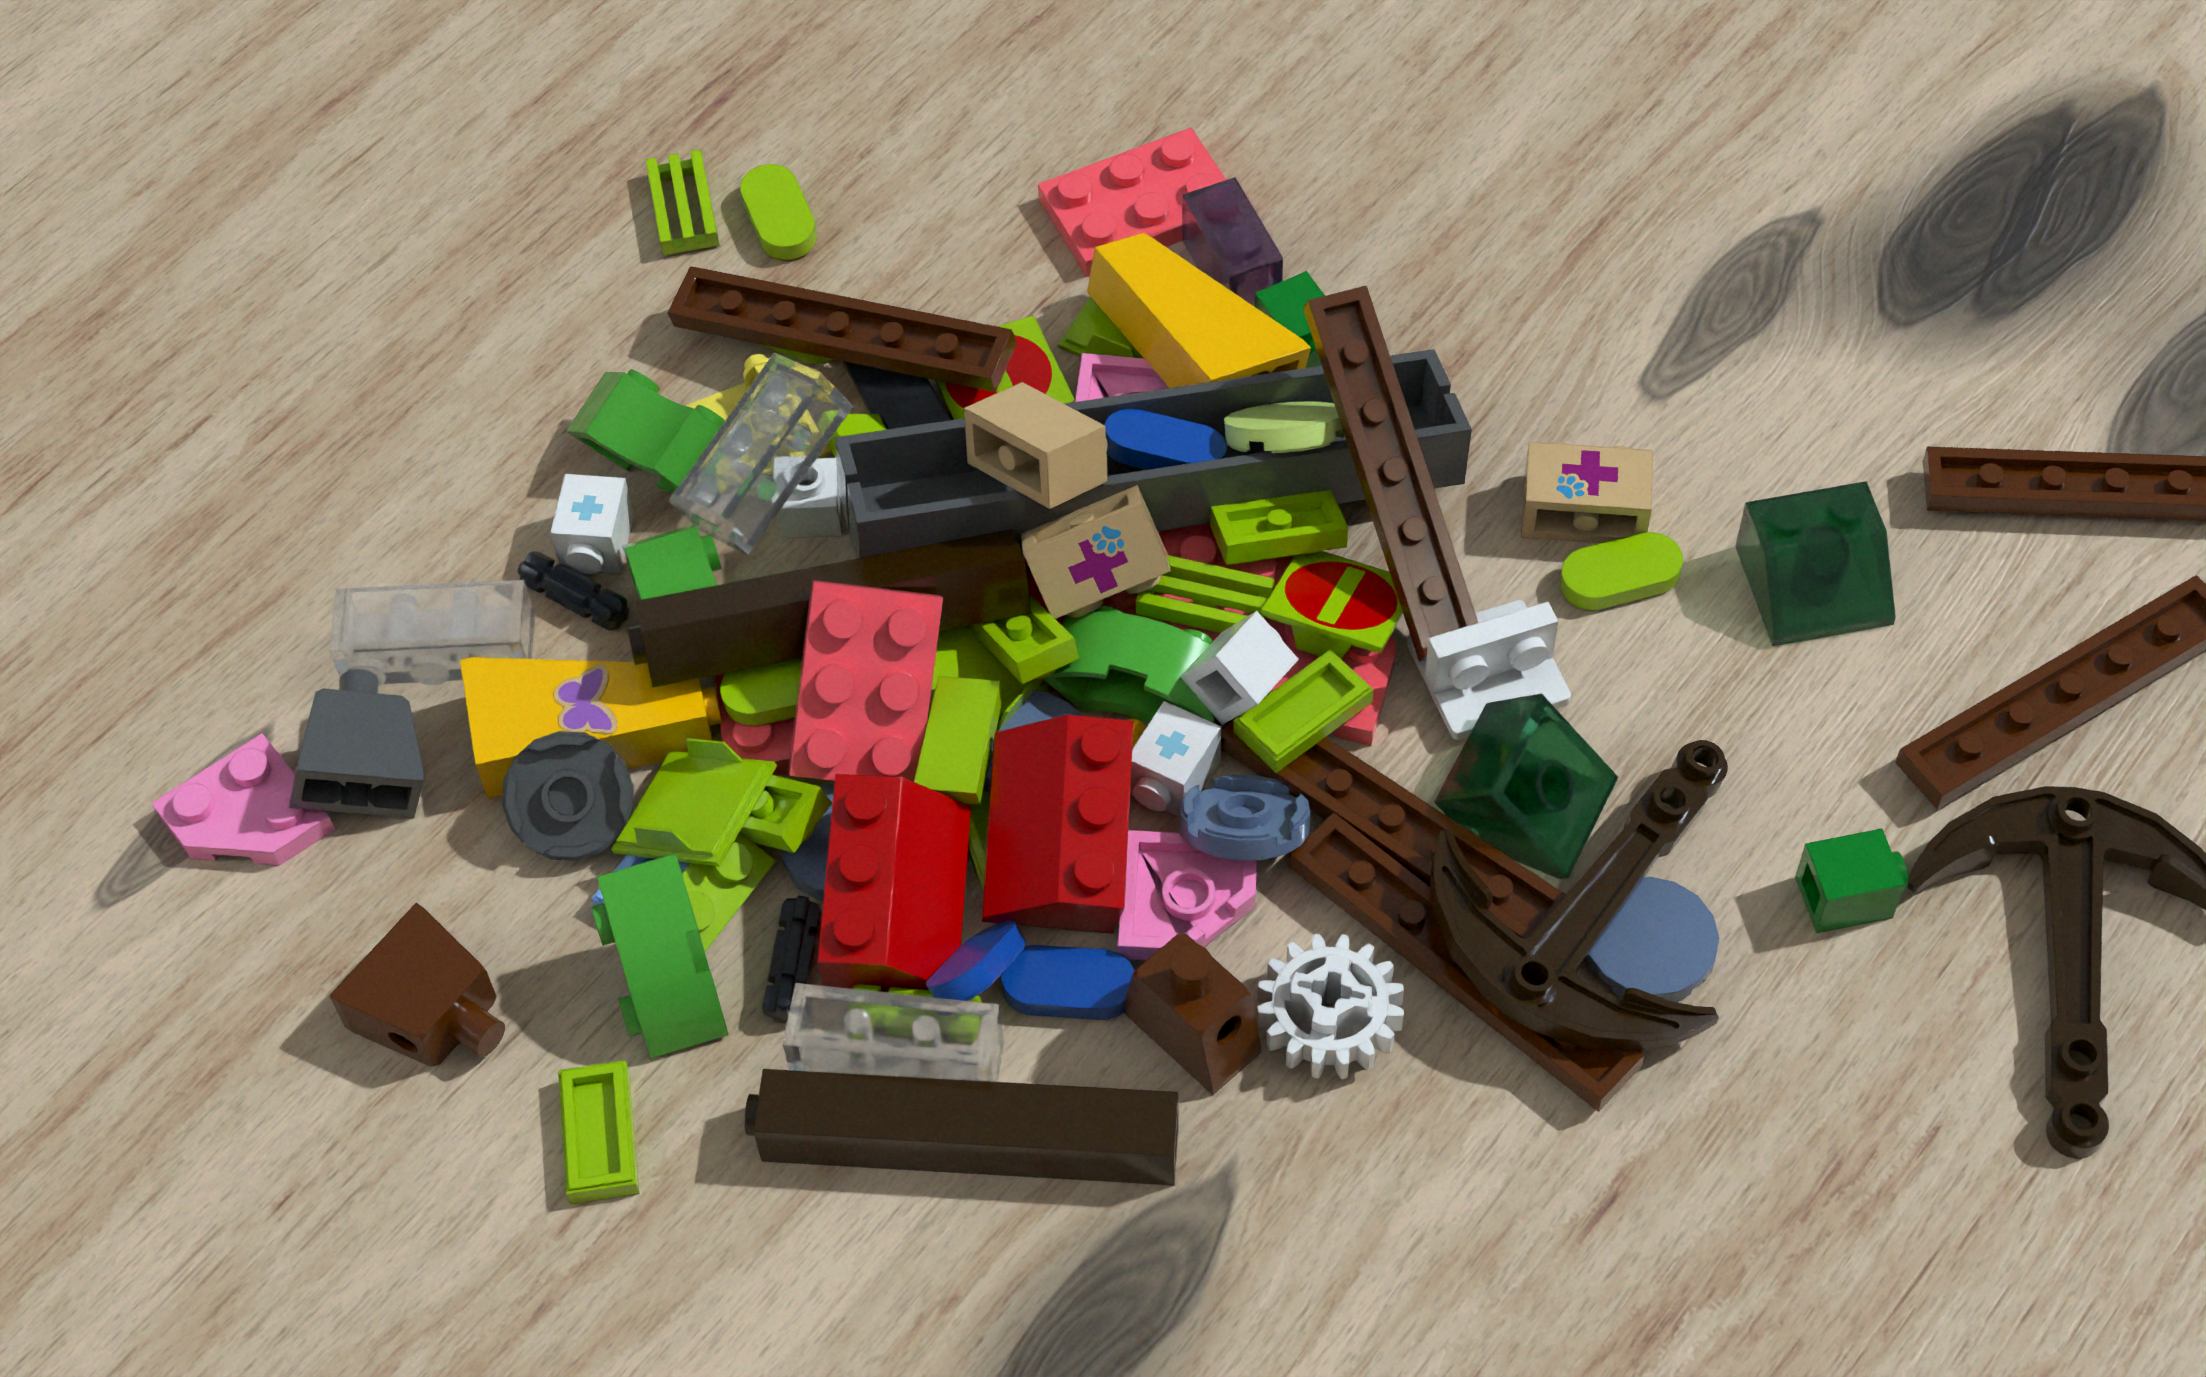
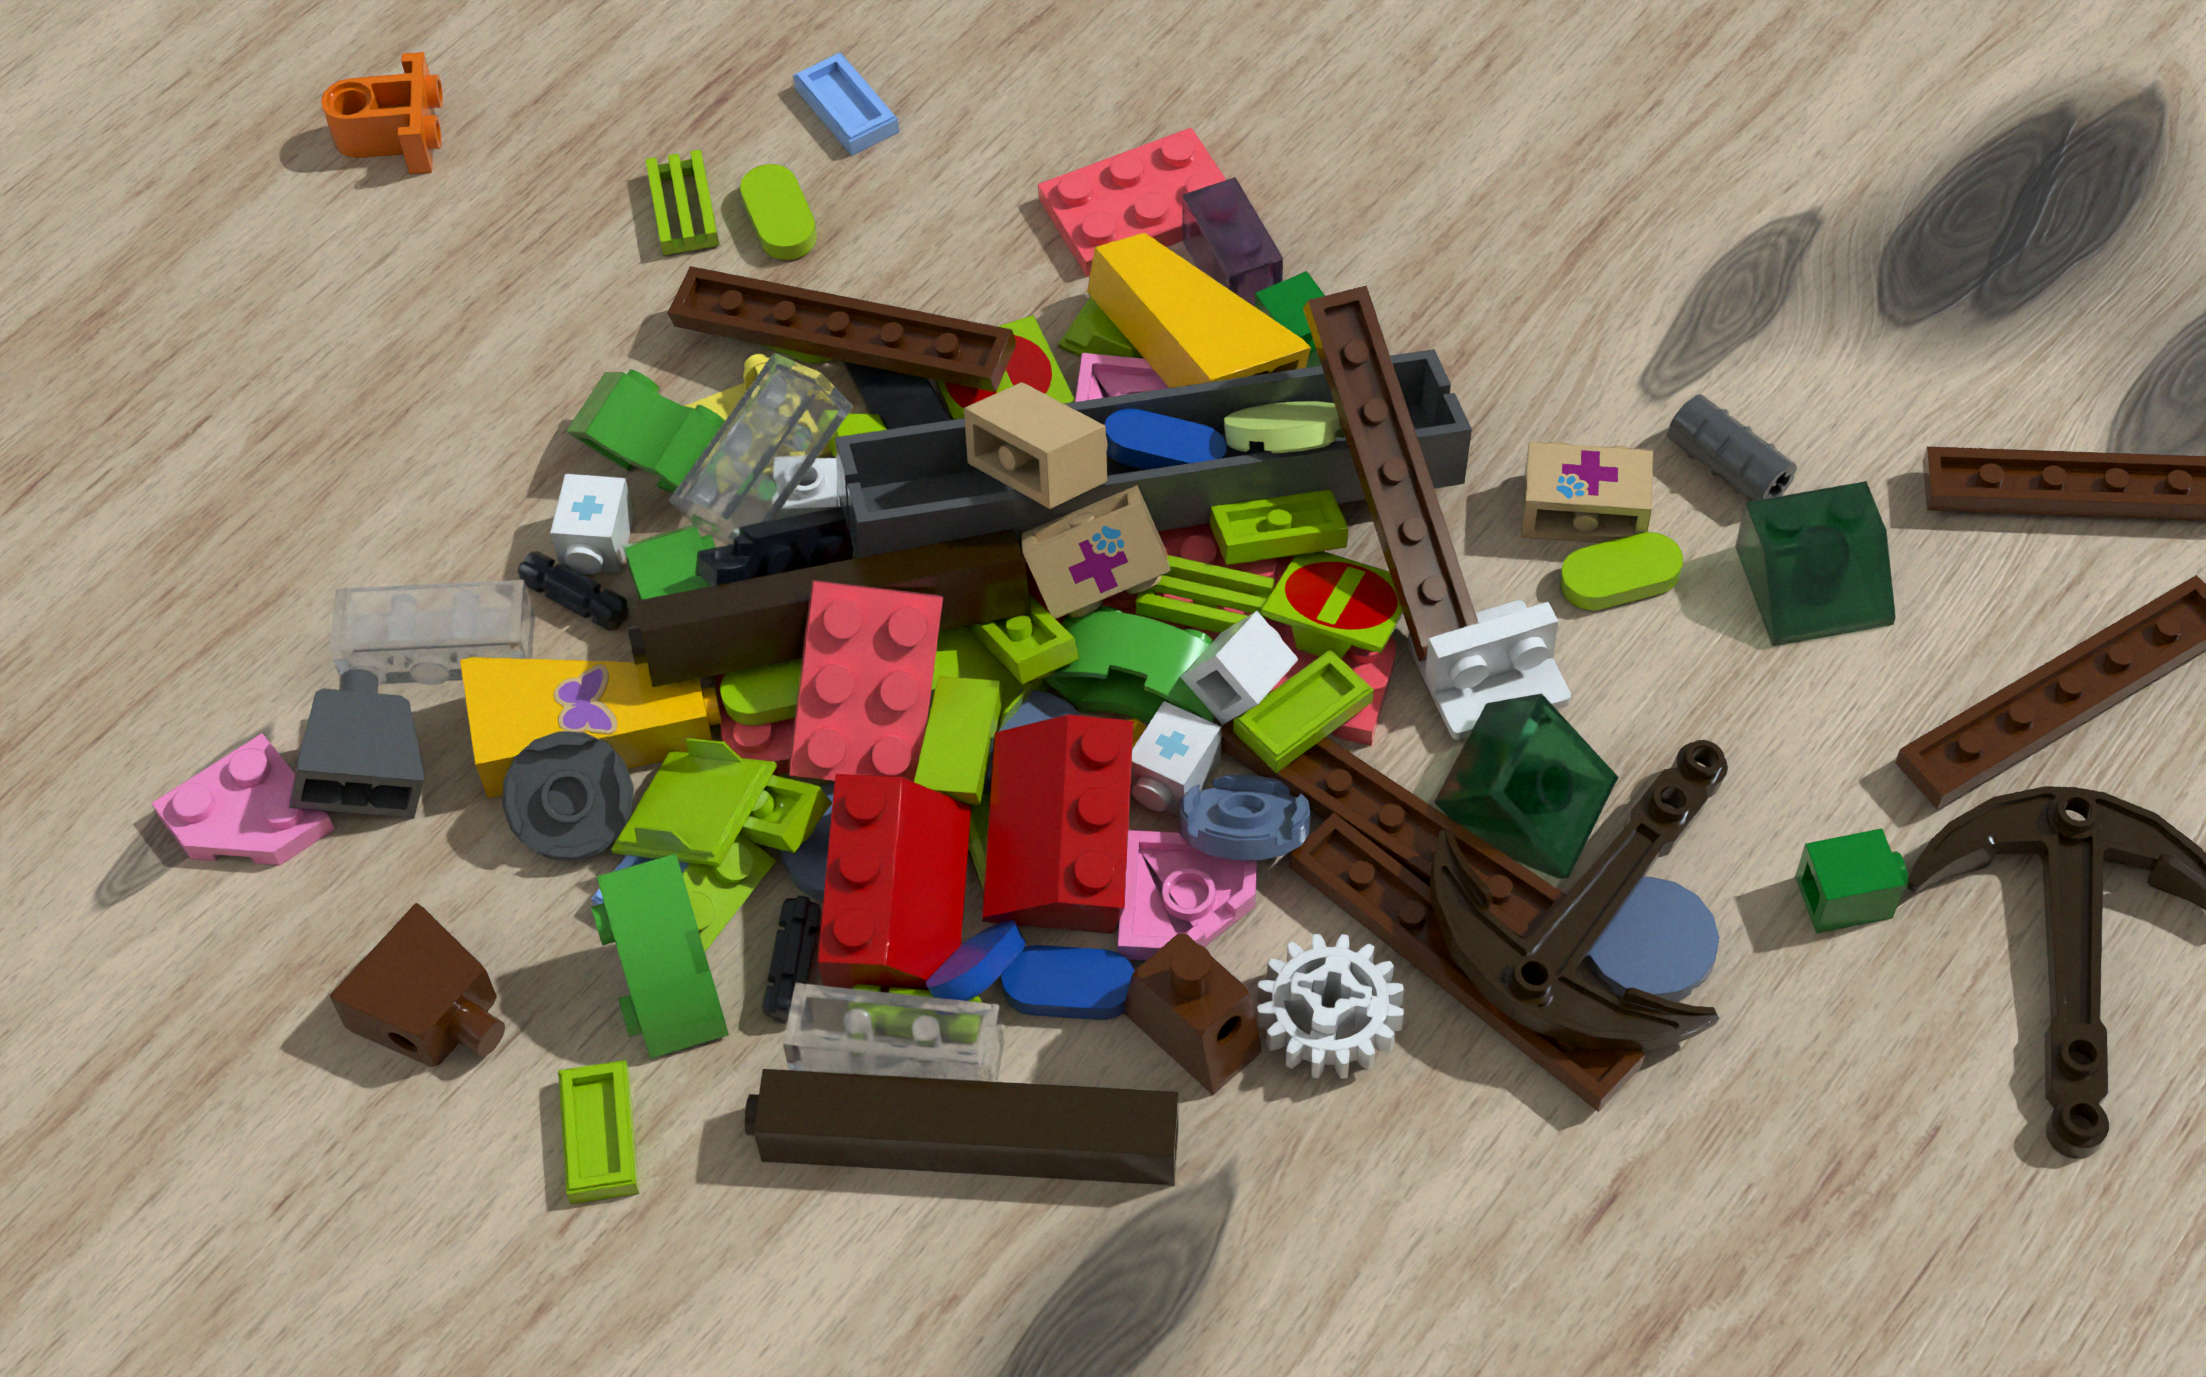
(388, 114): none -> orange pin
(778, 547): none -> black hinge
(846, 104): none -> light blue tile
(1731, 450): none -> dark grey axle

